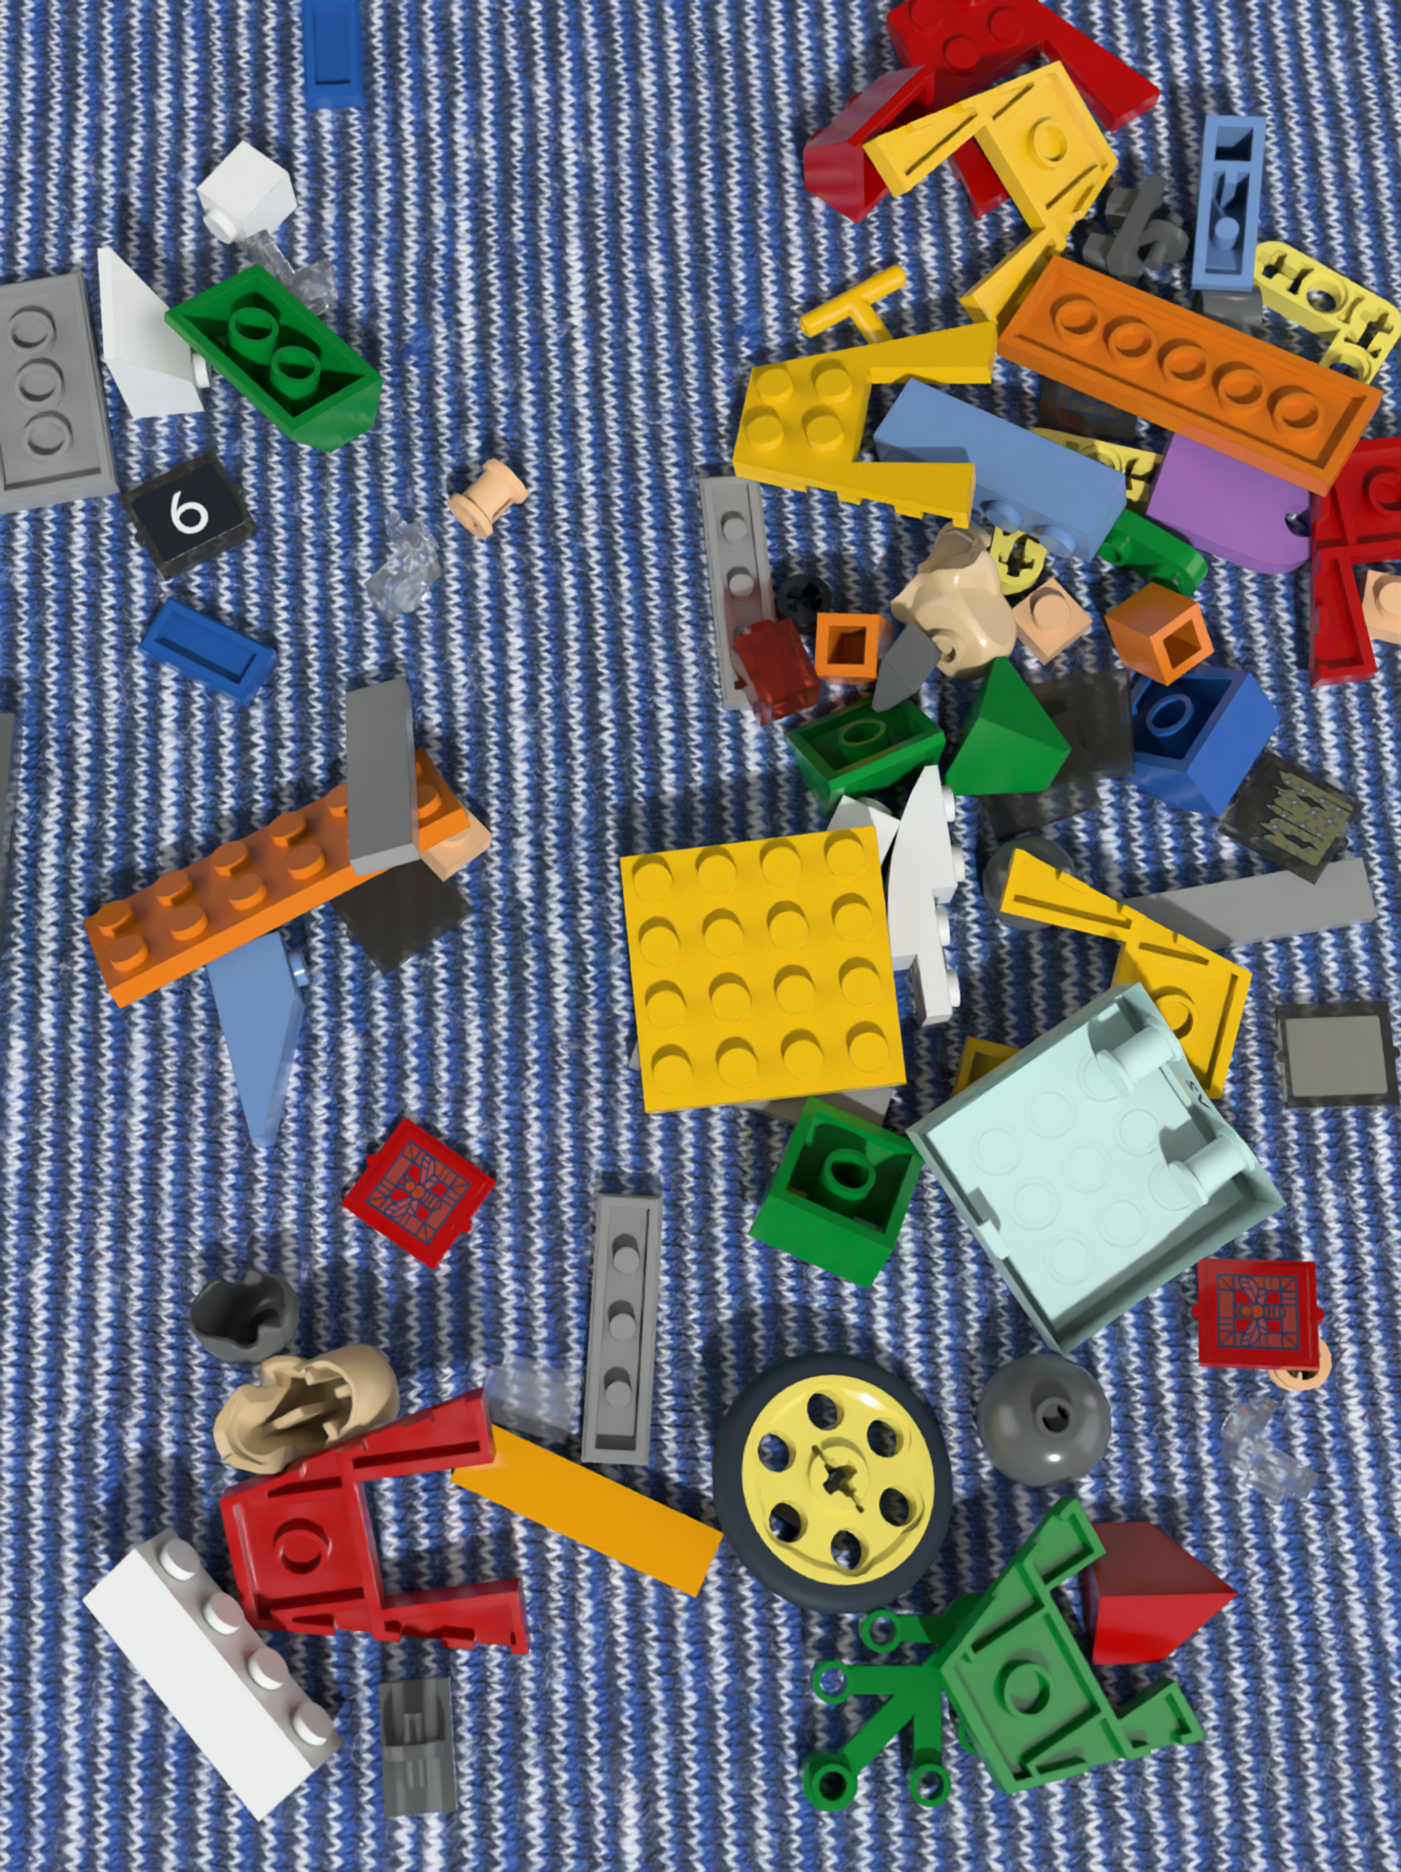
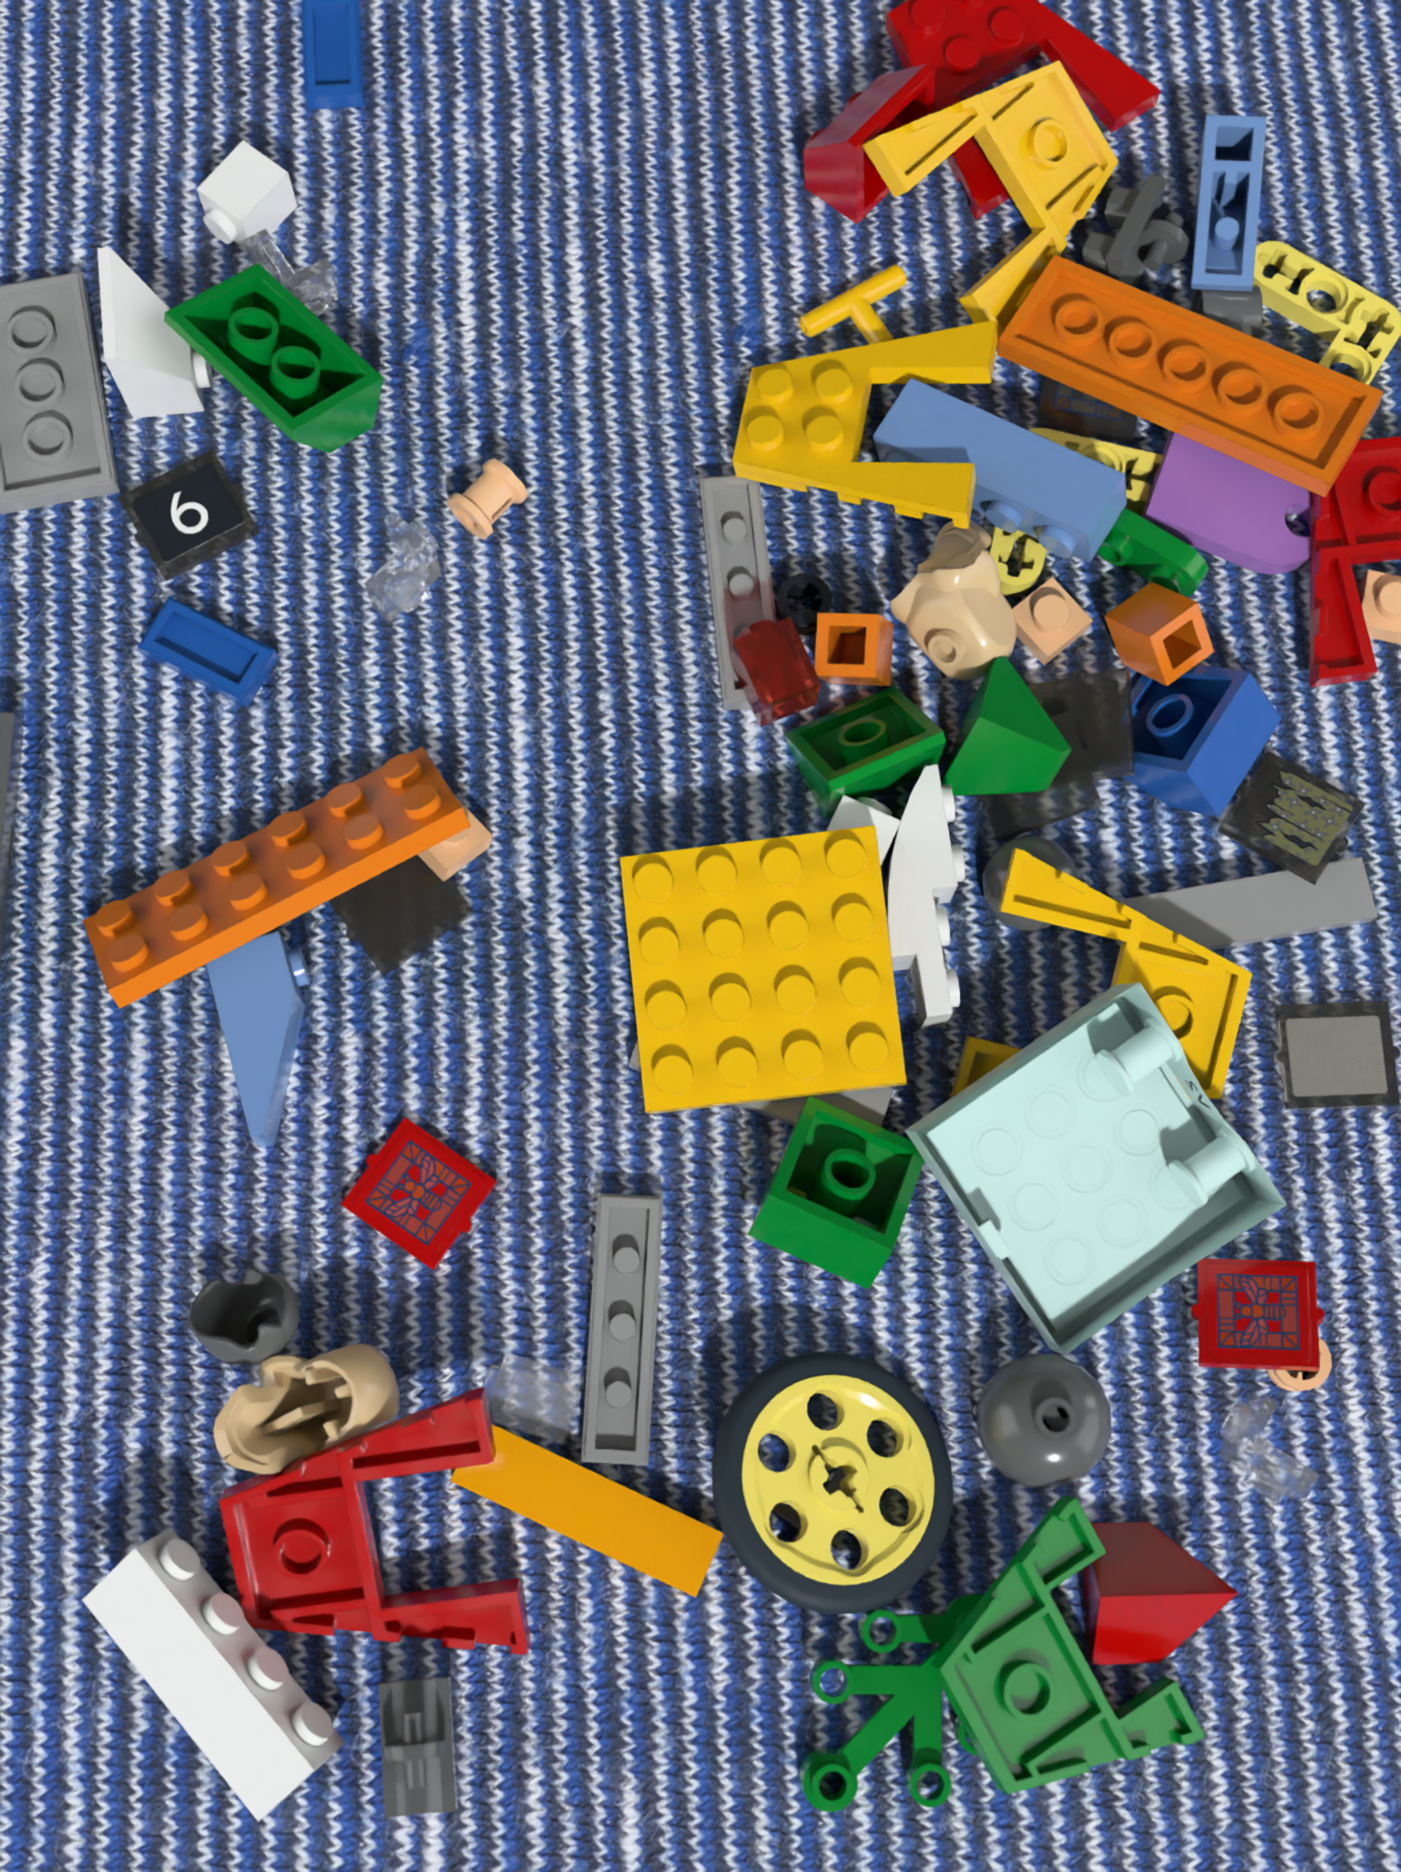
(381, 777): light grey tile -> none
(905, 667): dark grey slope -> none

